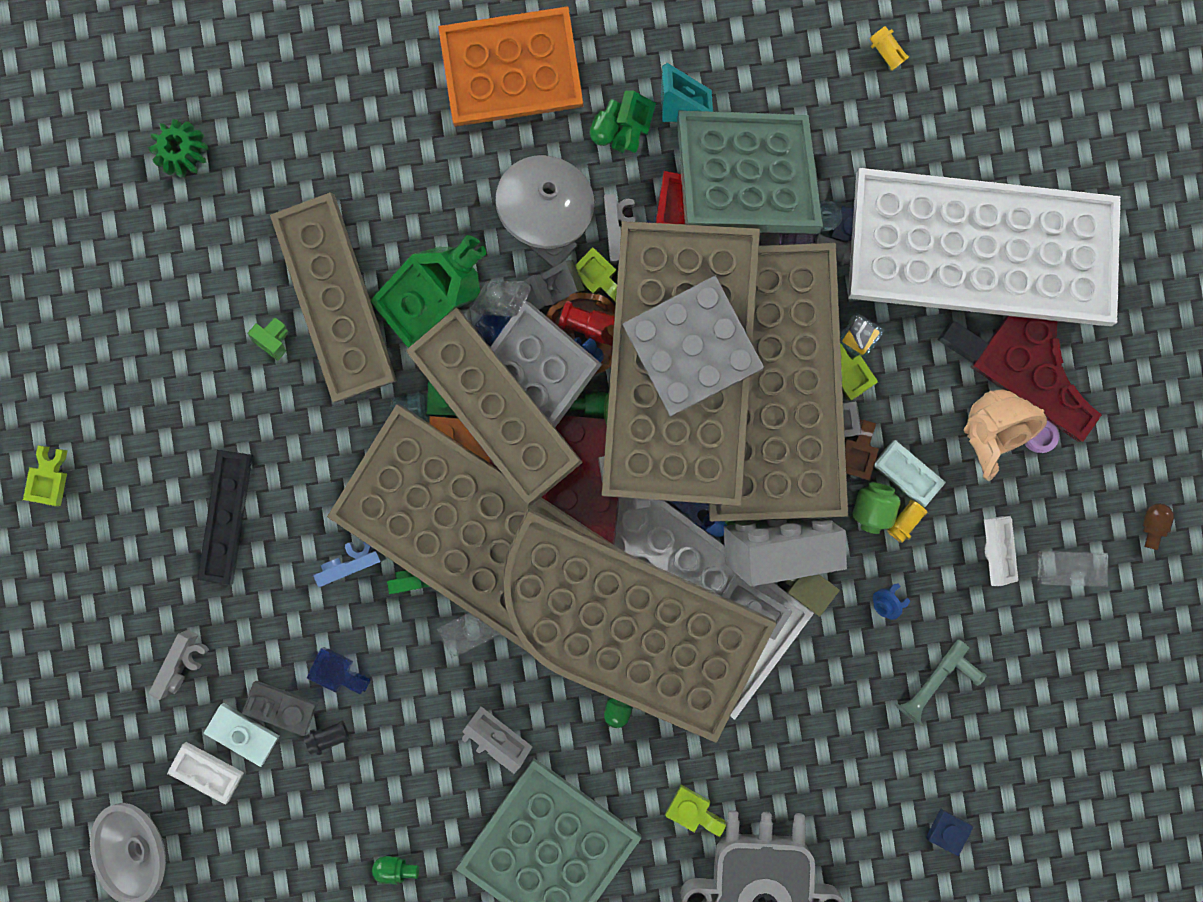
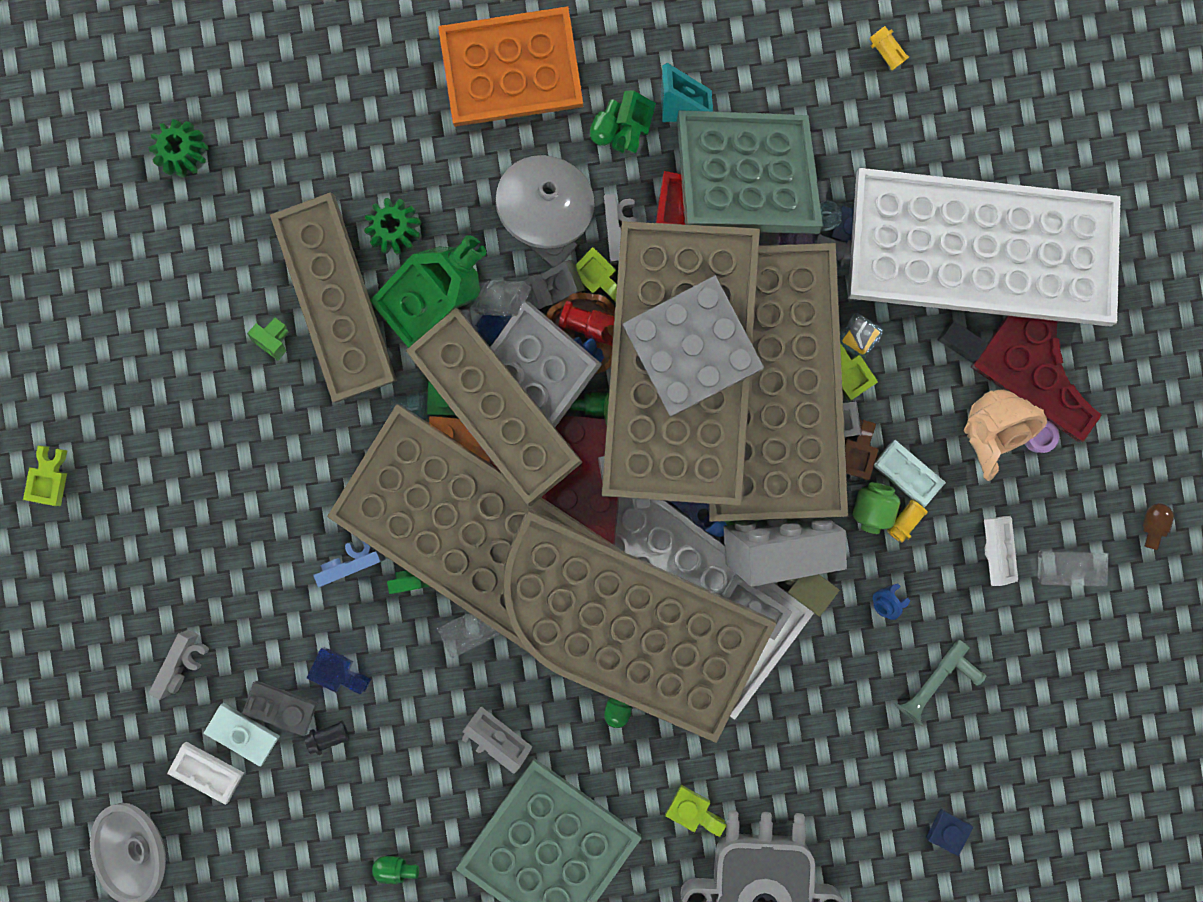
(225, 517): black tile -> none
(382, 235): none -> green gear

